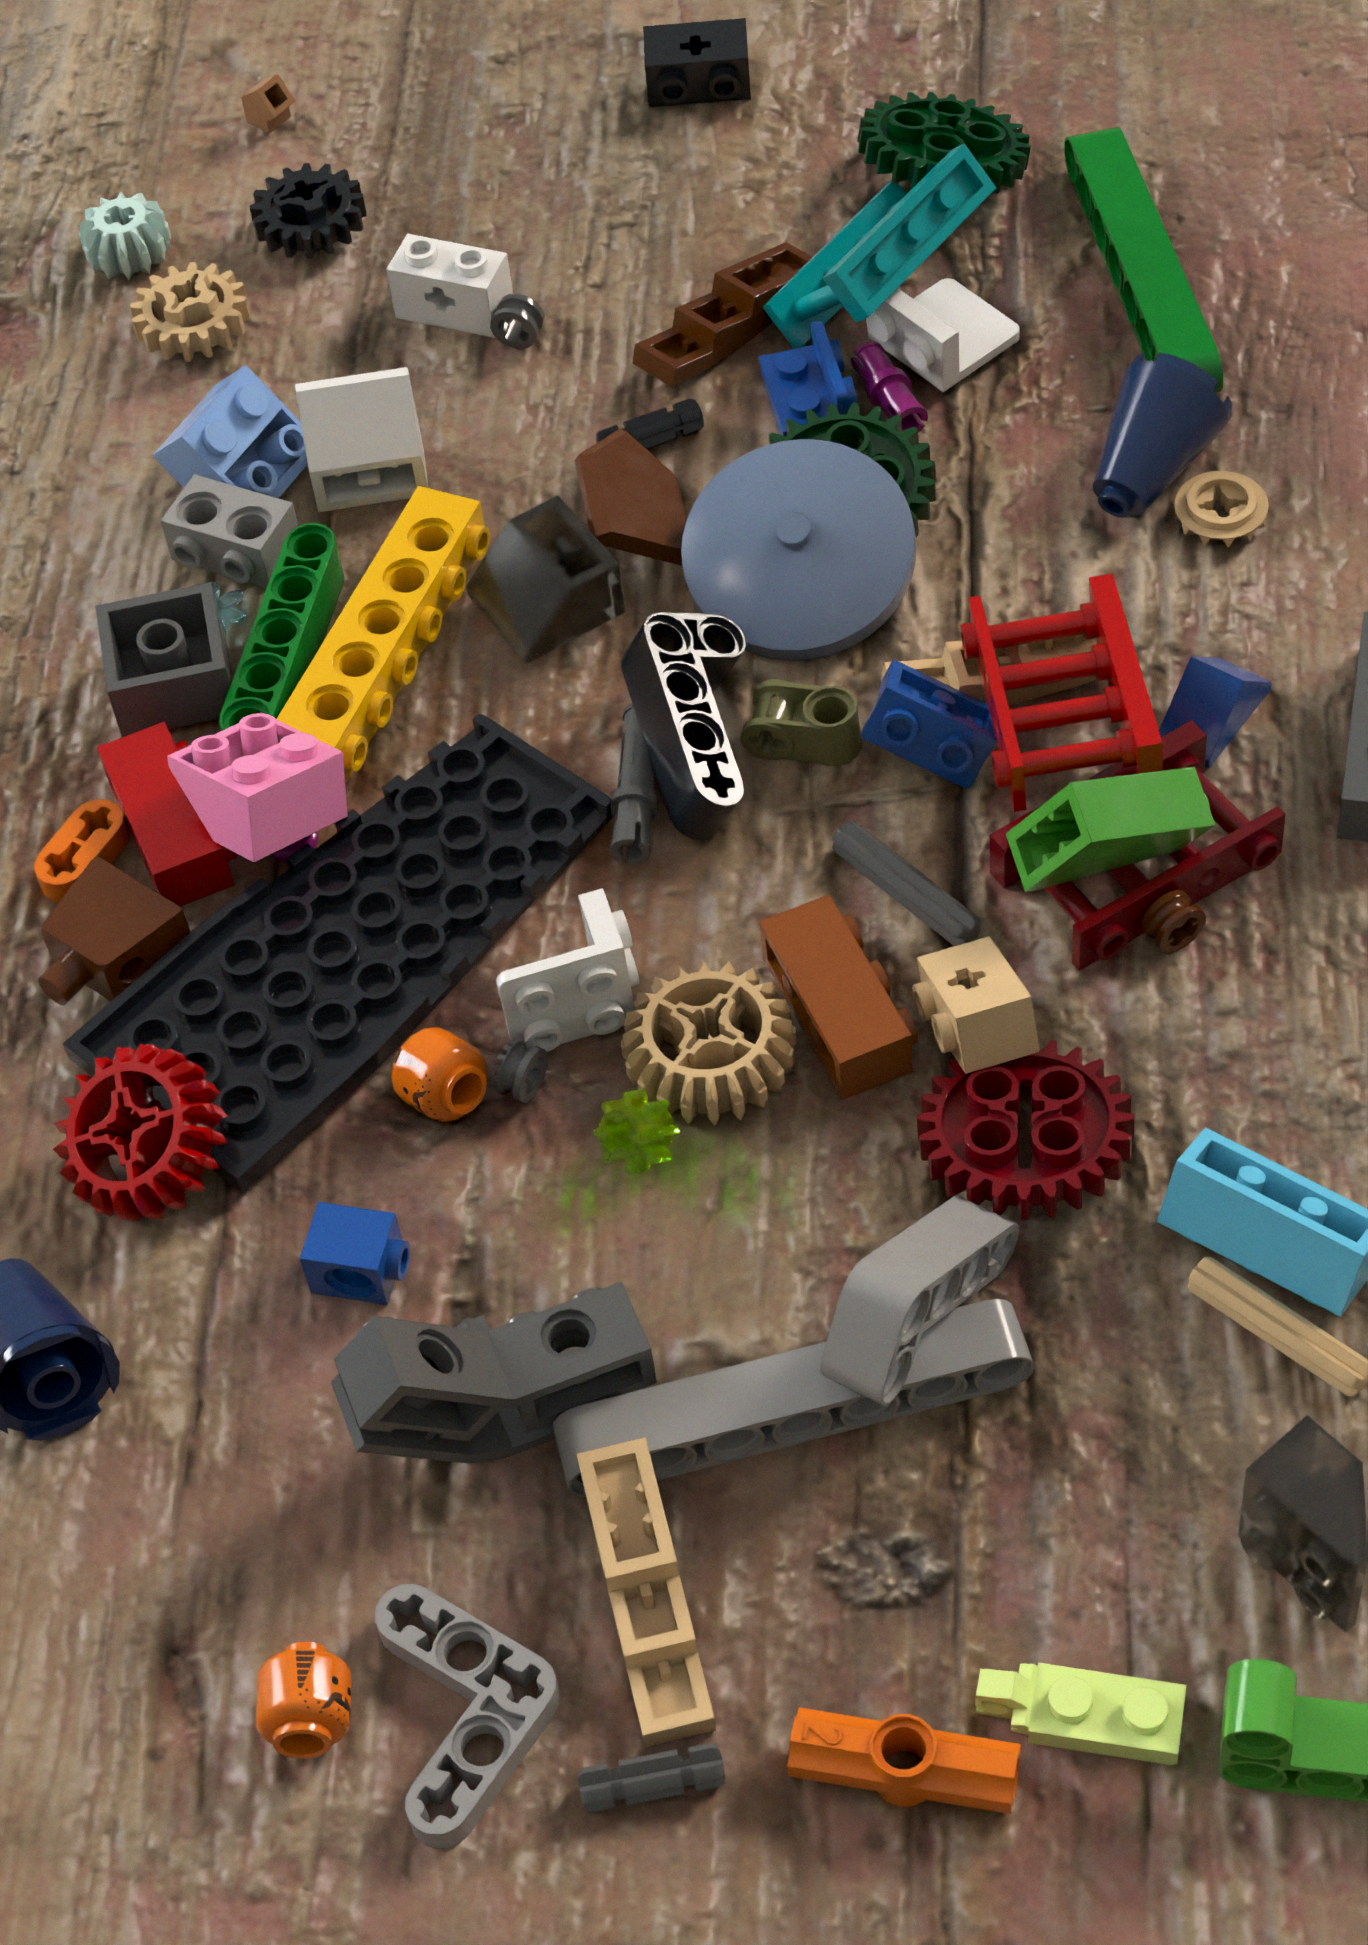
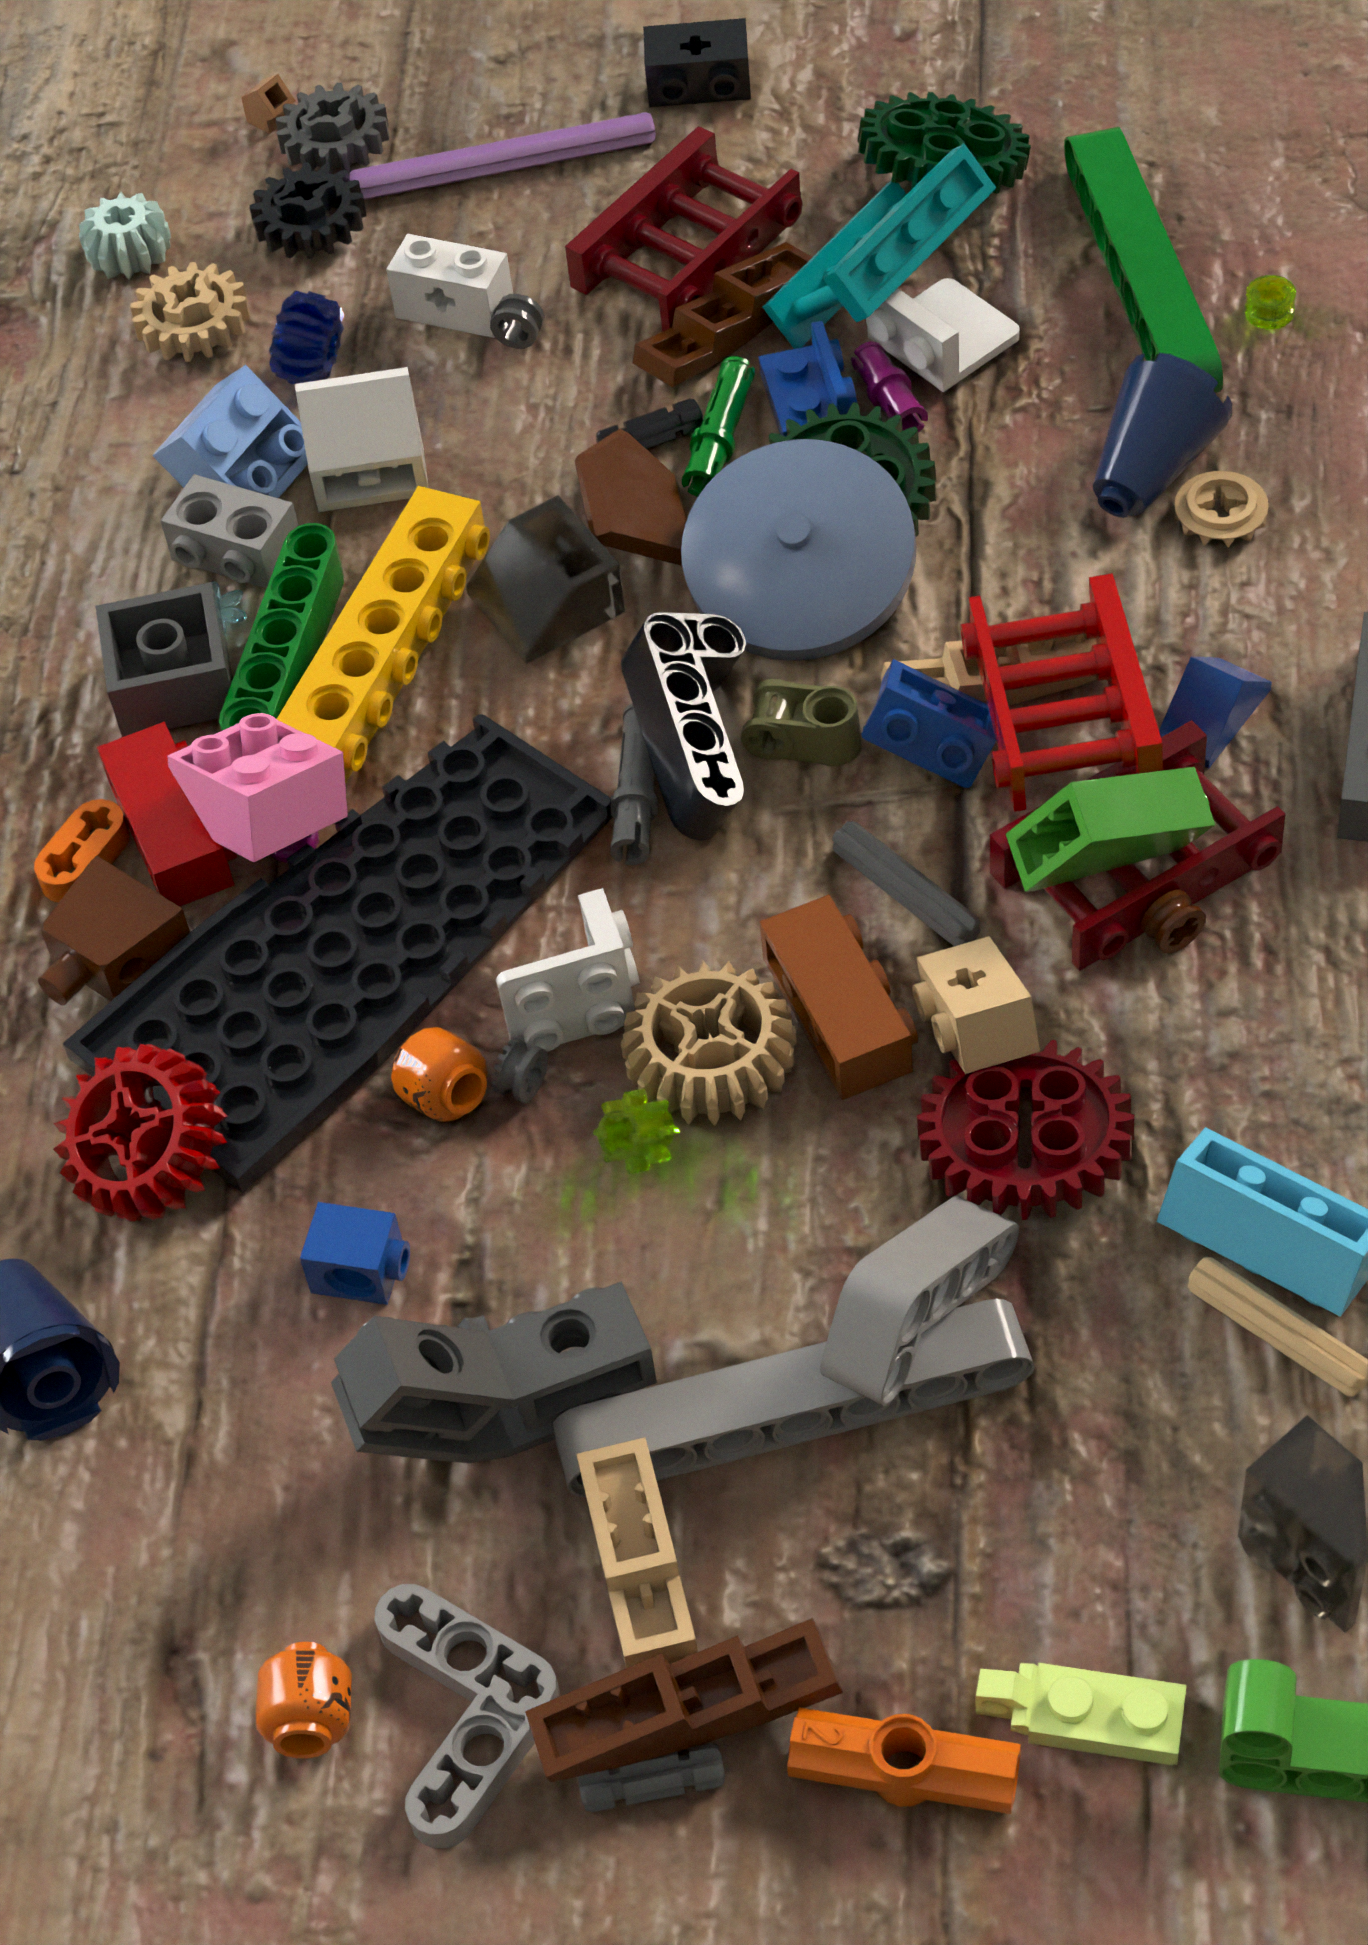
(306, 338): none -> clear blue gear
(333, 128): none -> dark grey gear
(505, 155): none -> lavender axle
(668, 192): none -> dark red fence
(682, 1704): none -> reddish brown slope
(714, 440): none -> green pin
(1265, 314): none -> clear neon green bush

